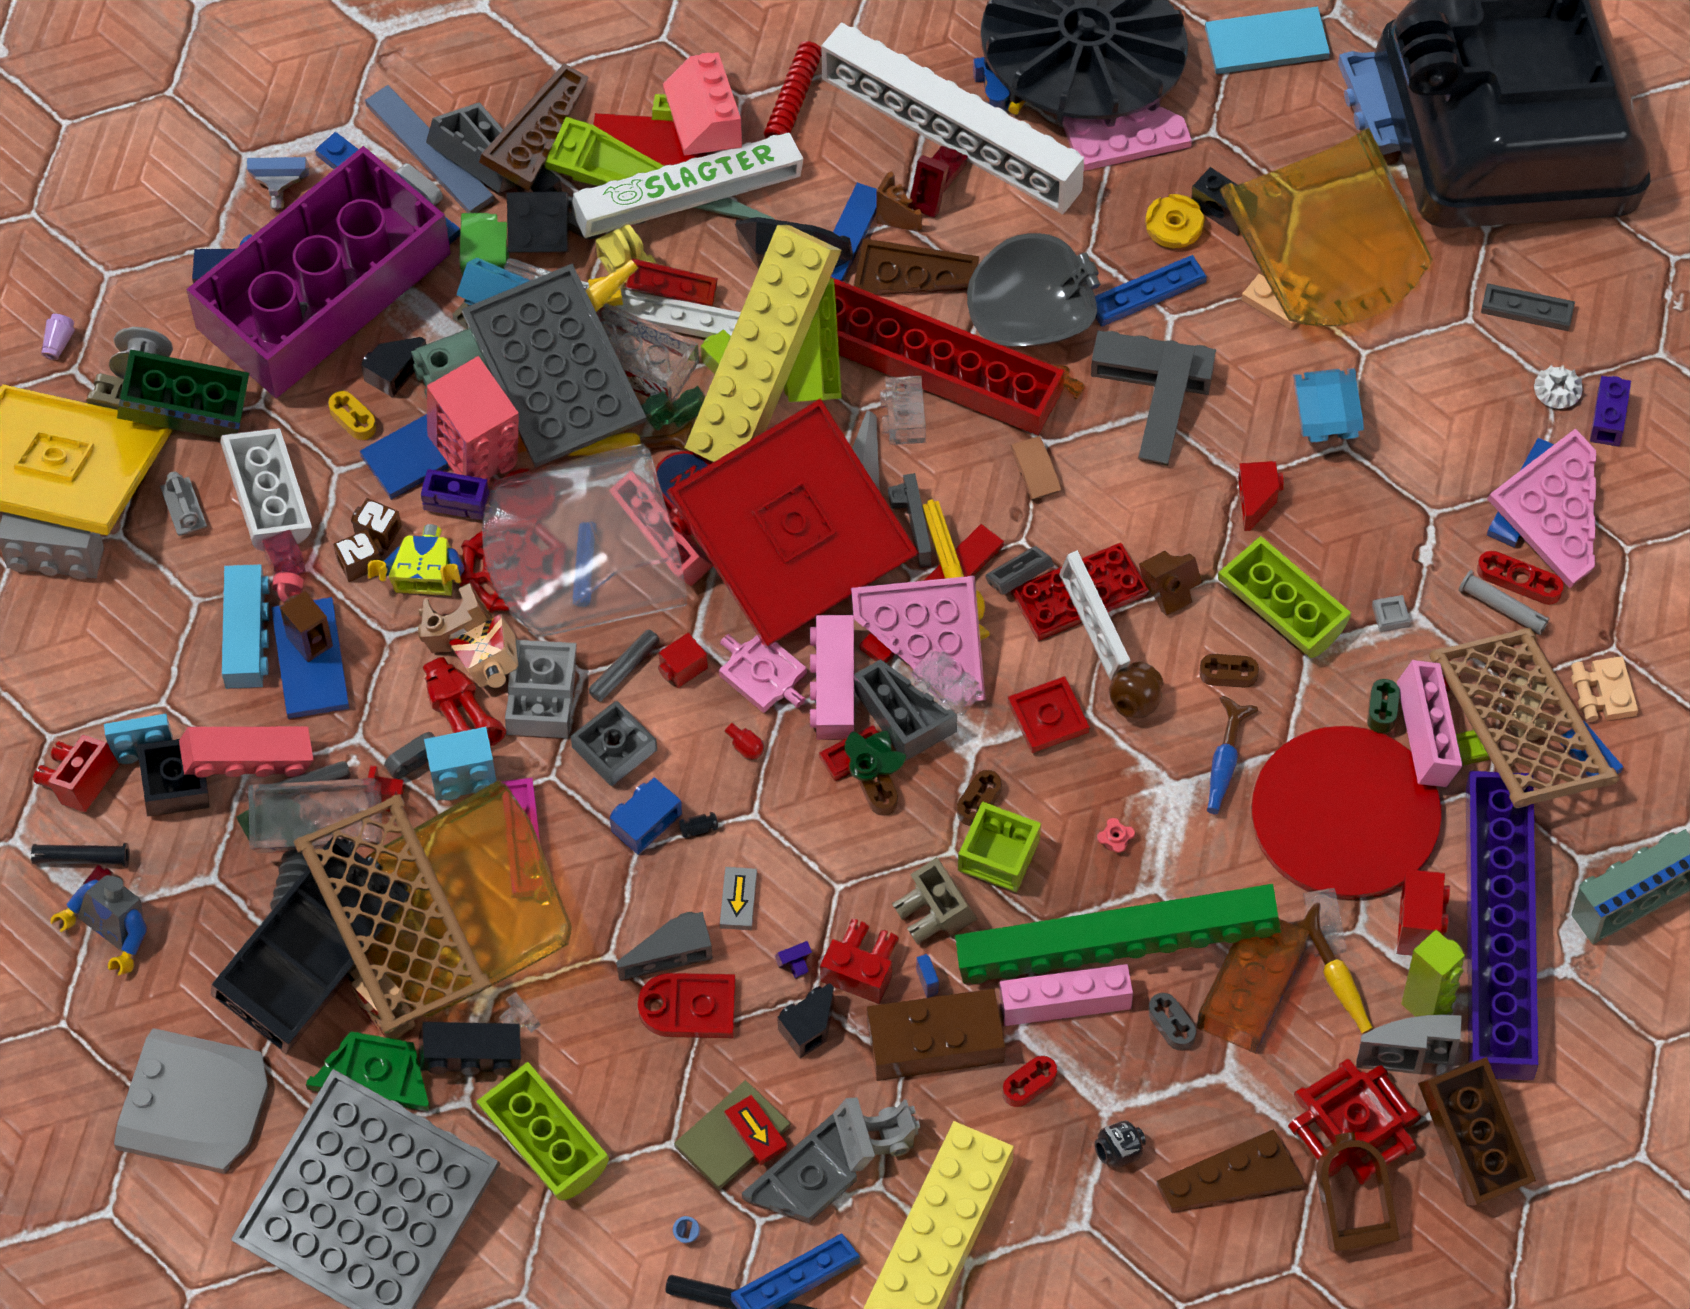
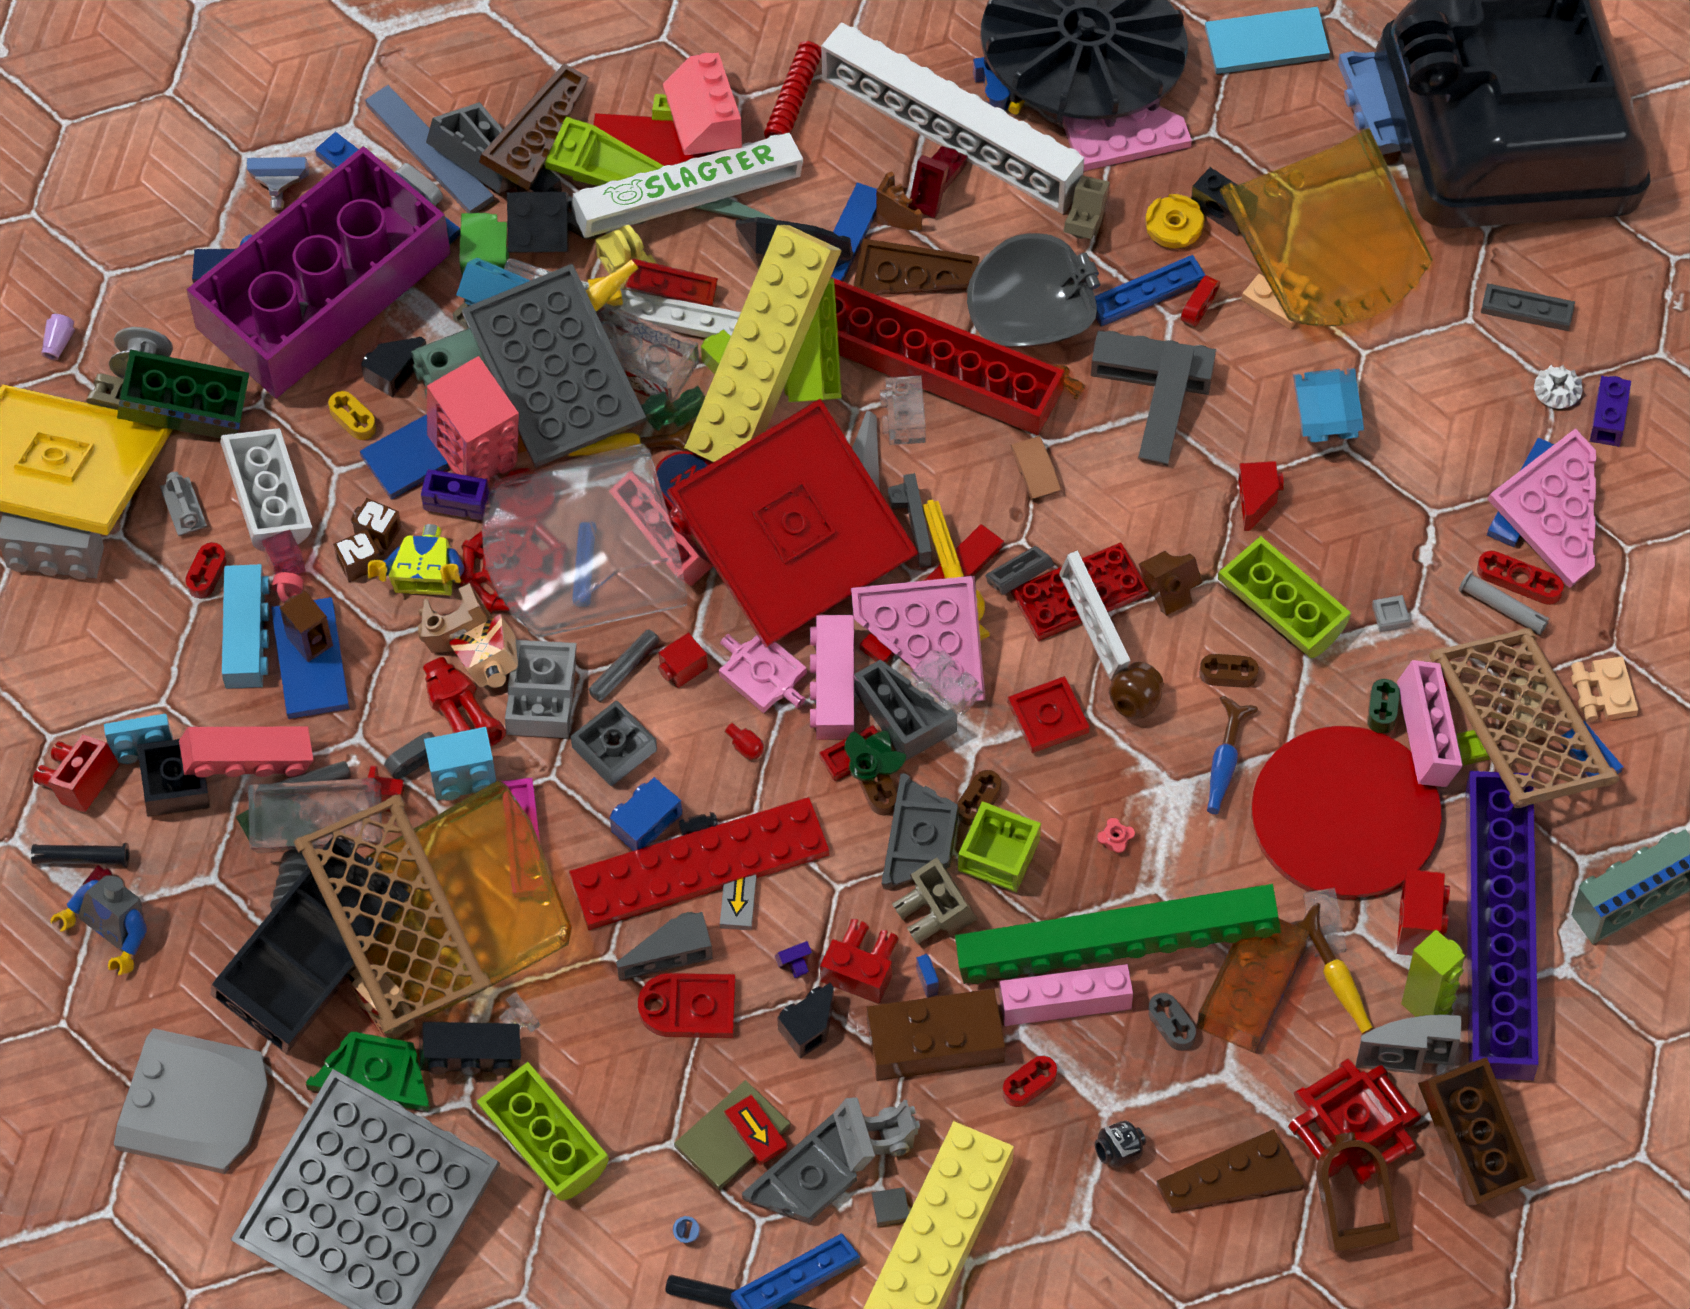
(200, 567): none -> red beam
(698, 863): none -> red plate
(890, 1206): none -> dark grey tile
(919, 832): none -> dark grey wing
(1087, 208): none -> dark tan brick
(1200, 300): none -> red beam

